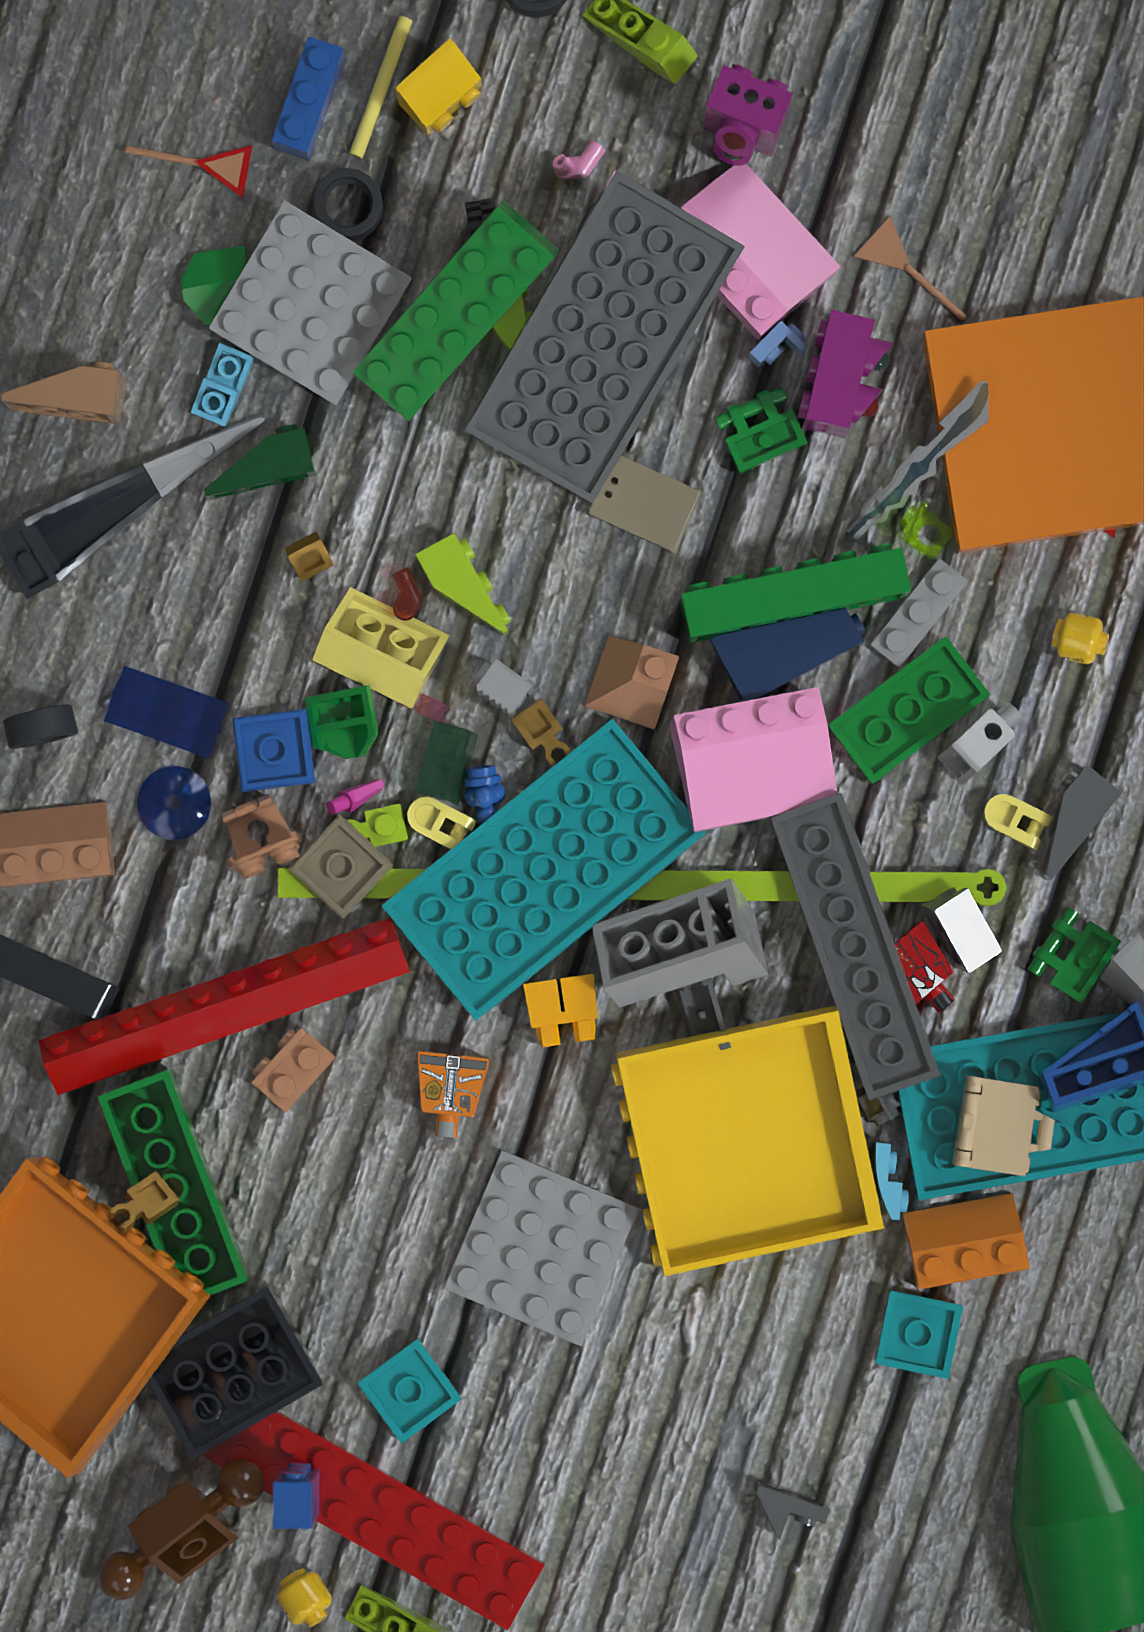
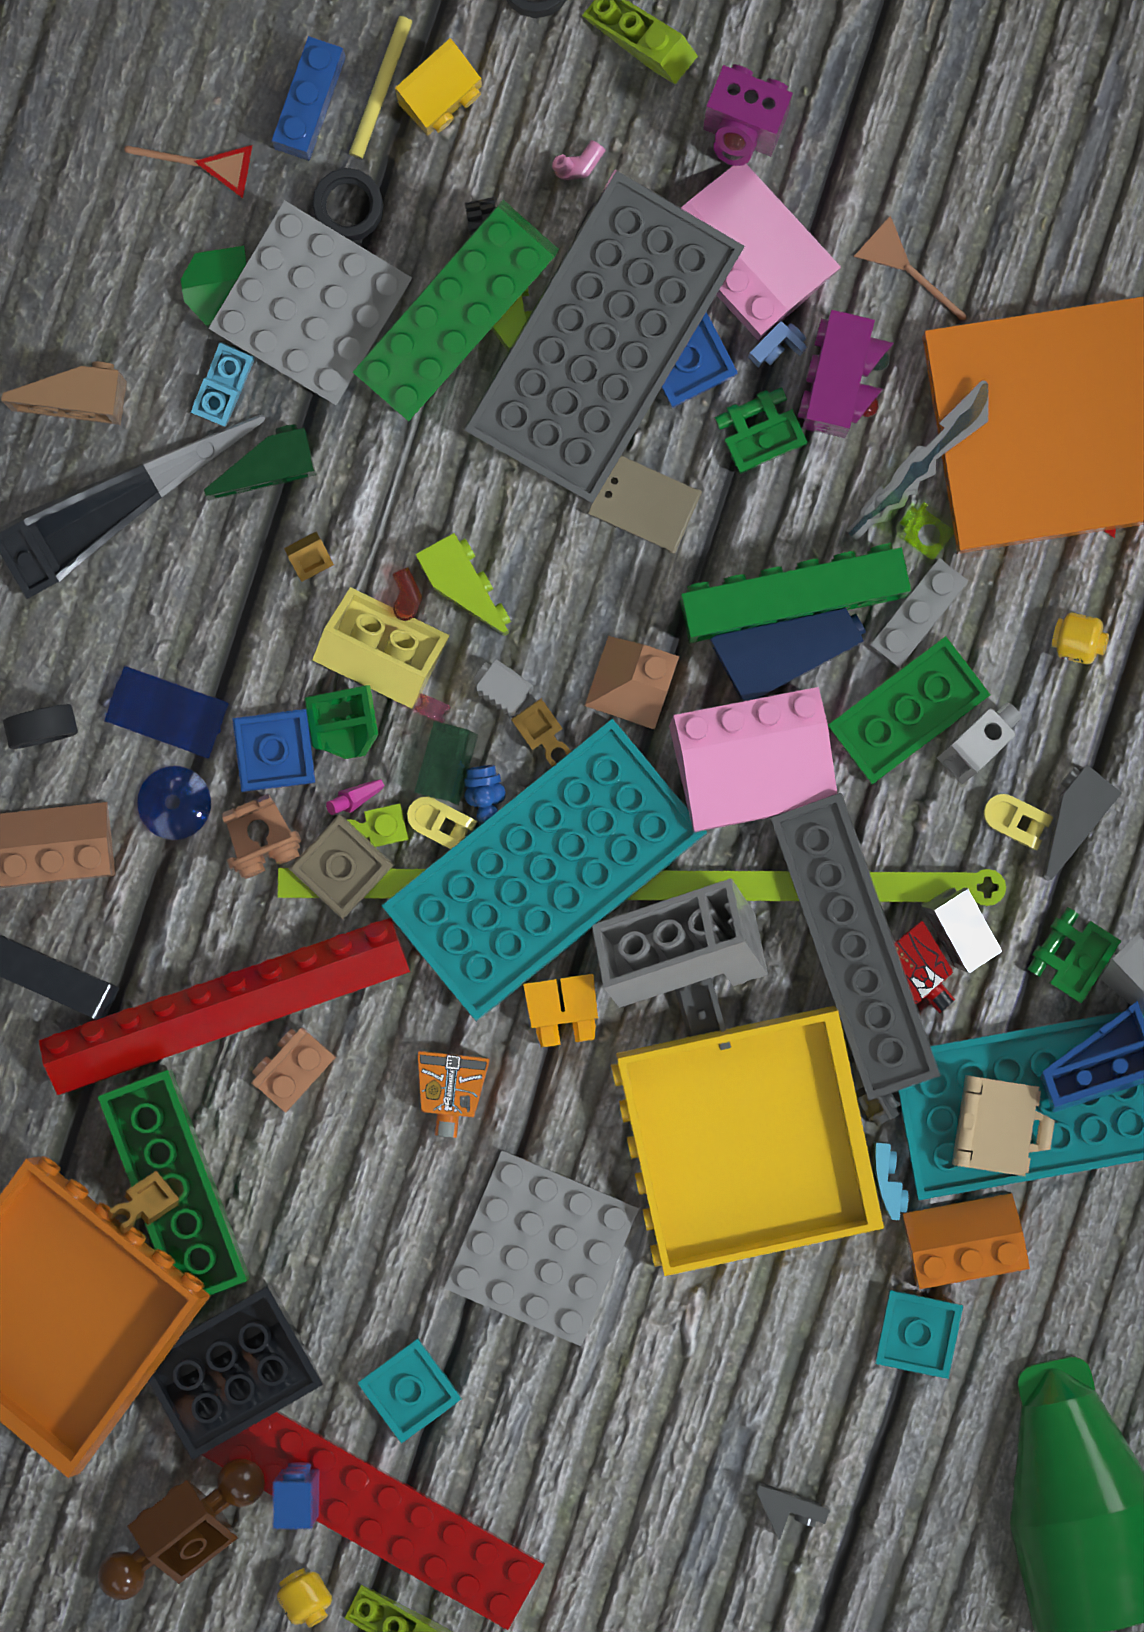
(700, 366): none -> blue plate

